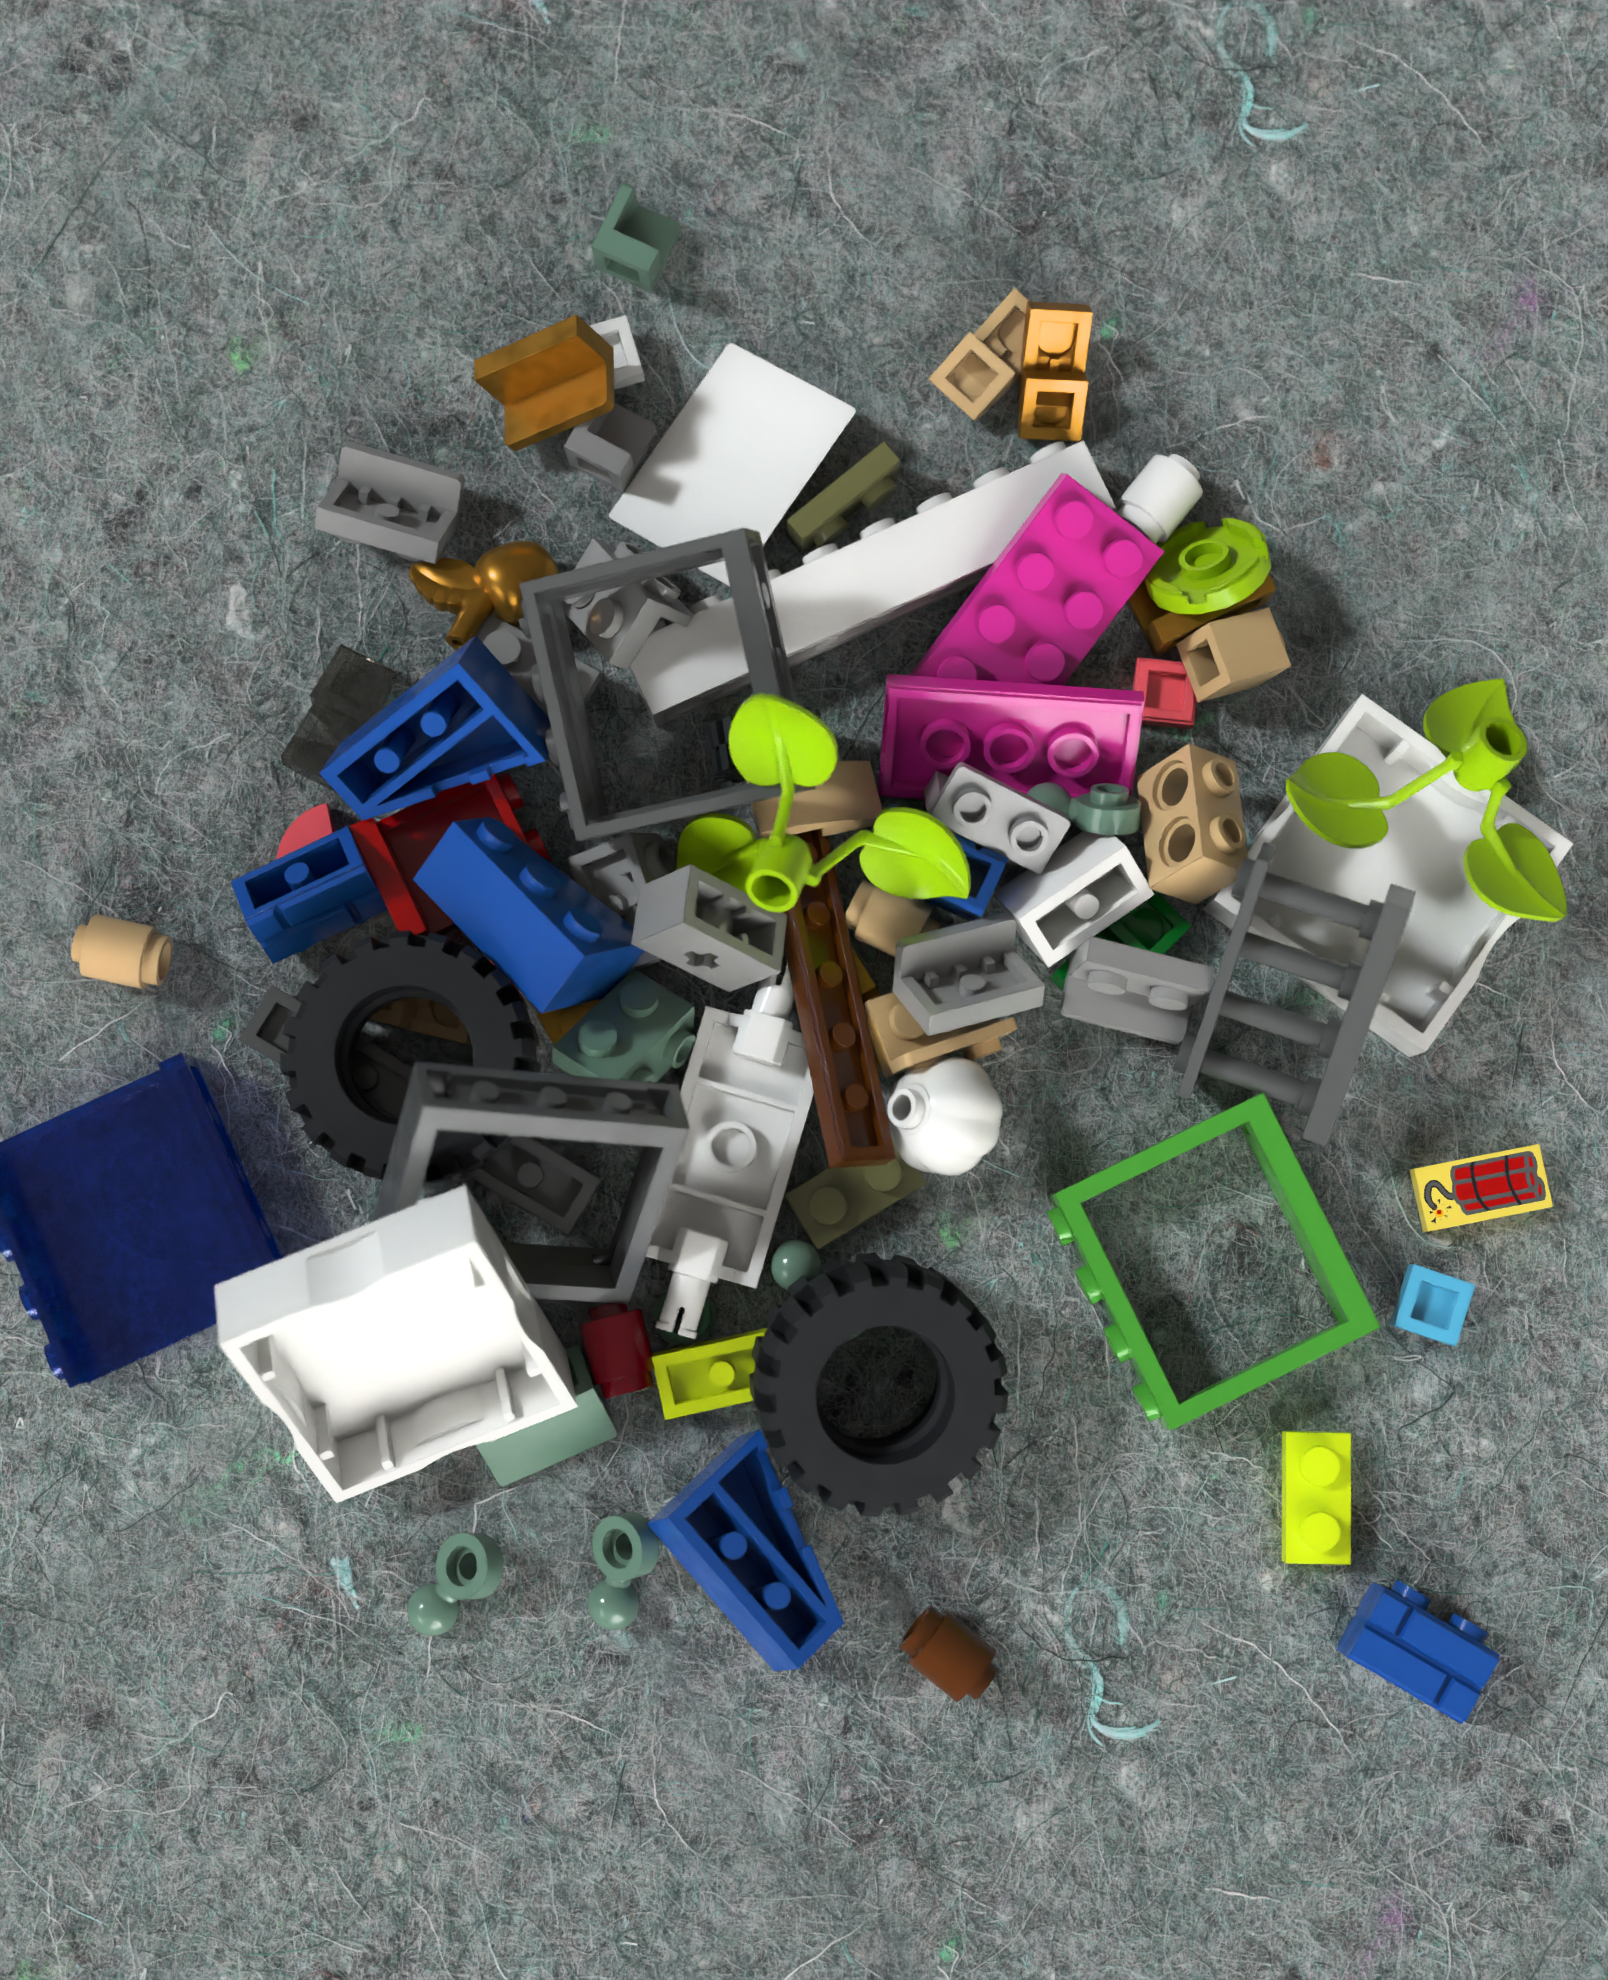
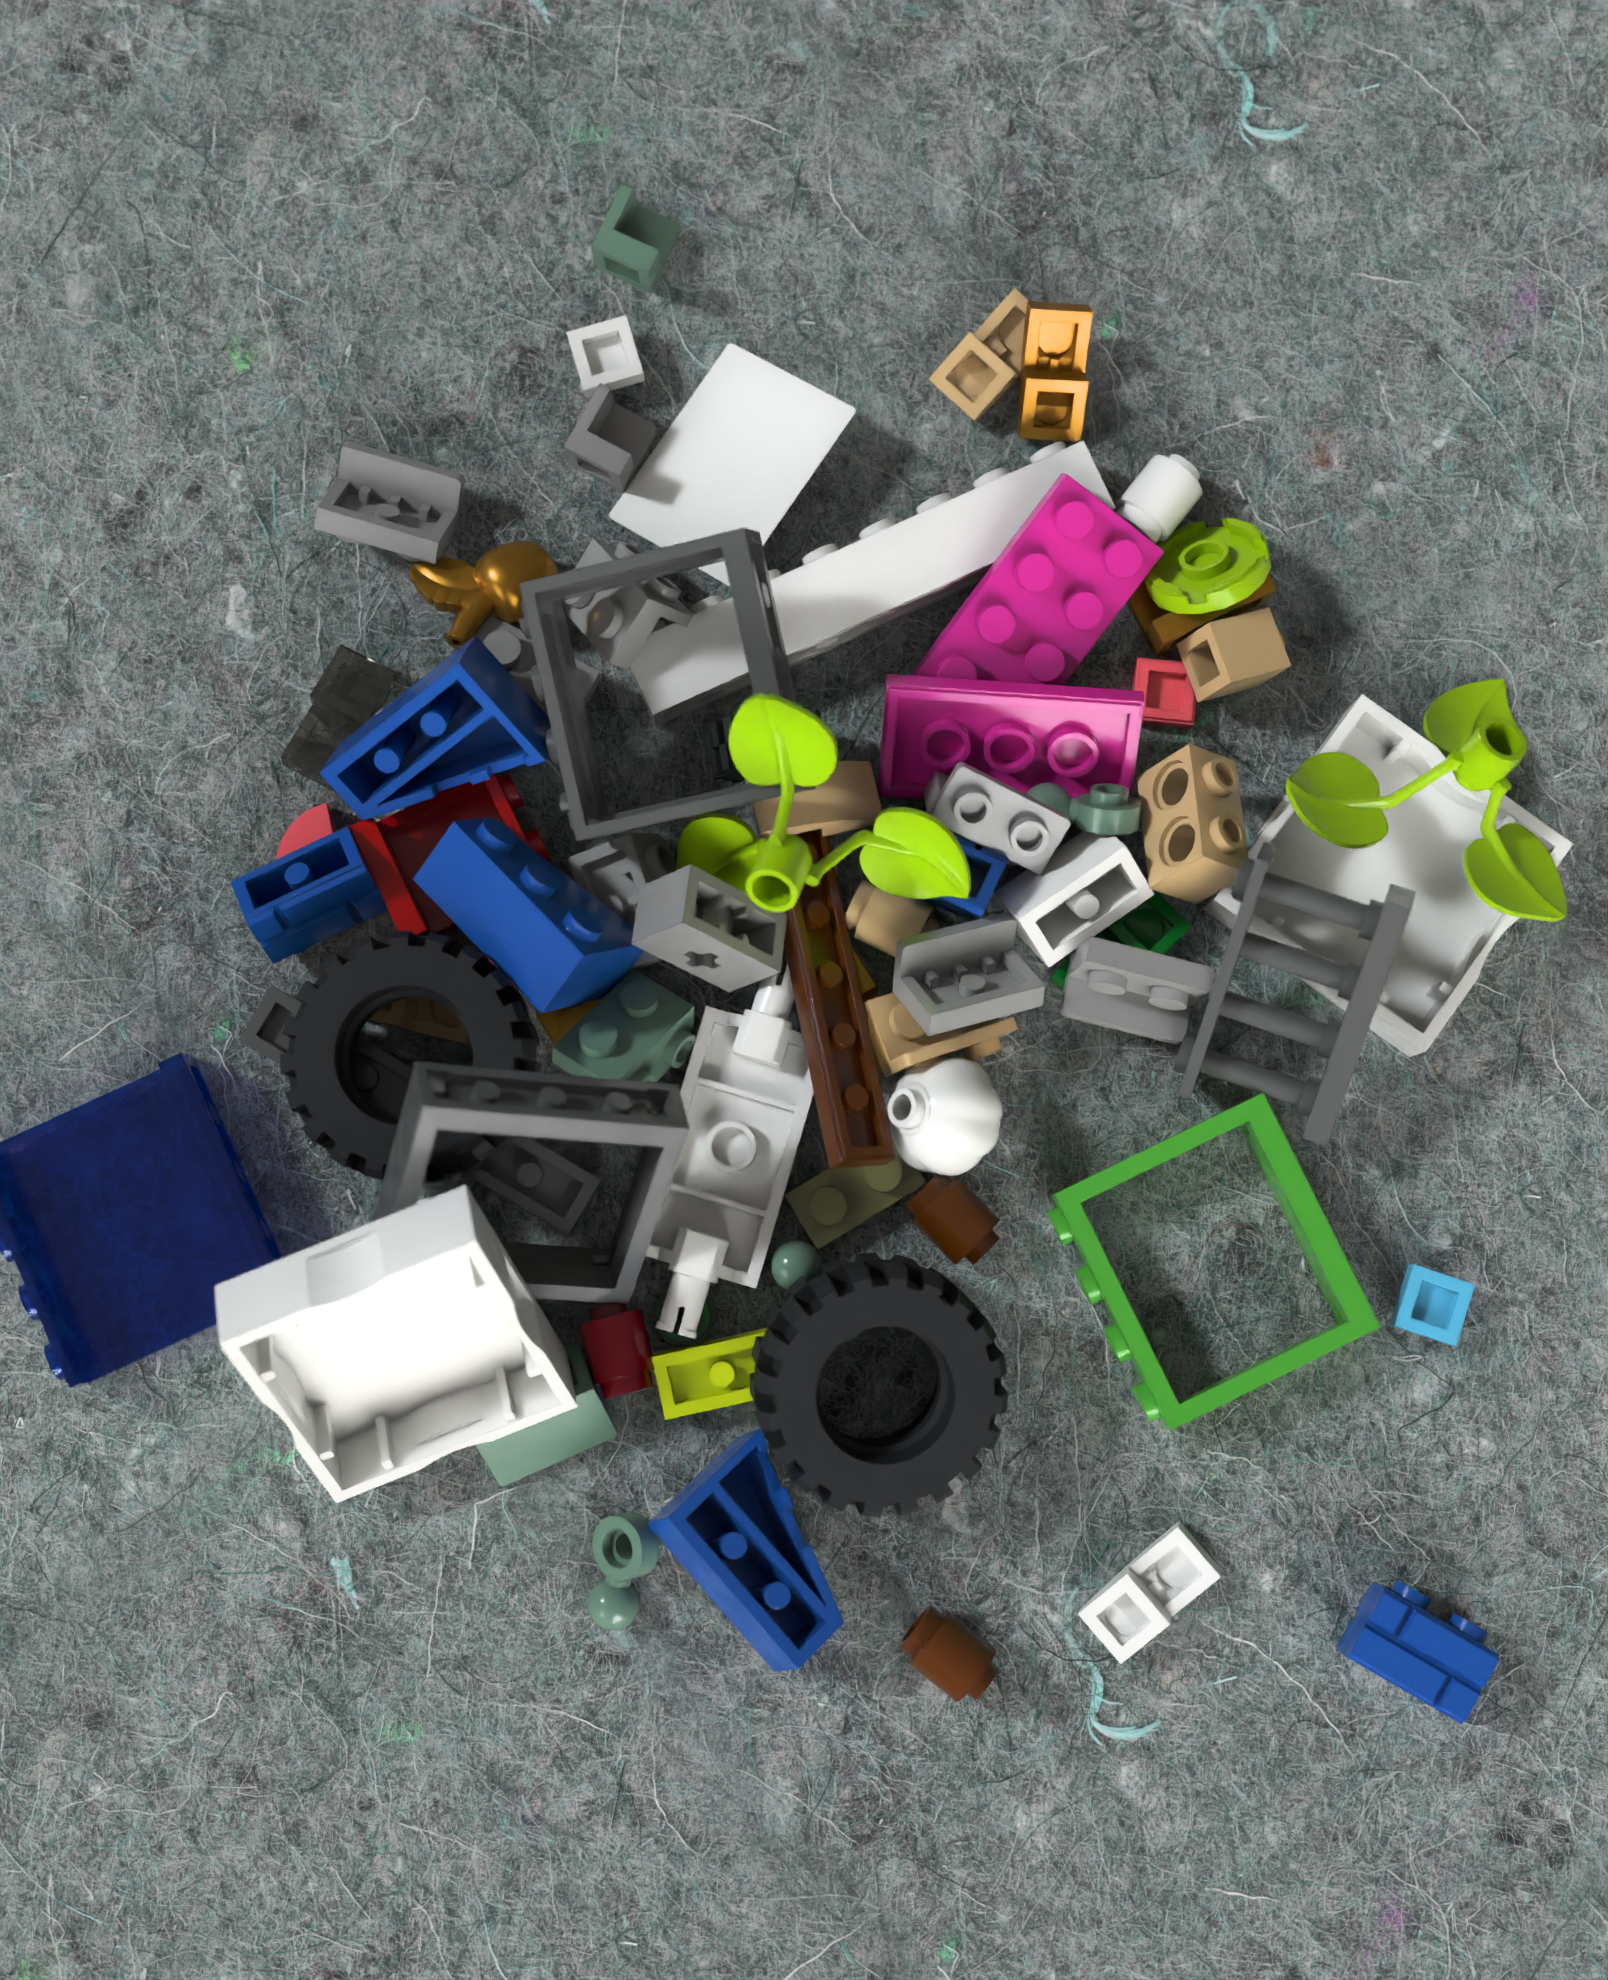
(122, 952): tan brick -> none
(435, 1605): sand green plate -> none
(549, 381): pearl gold panel -> none
(825, 516): olive plate -> none
(953, 1219): none -> reddish brown brick
(1149, 1592): none -> white slope
(1316, 1497): neon yellow plate -> none
(1481, 1188): tile -> none

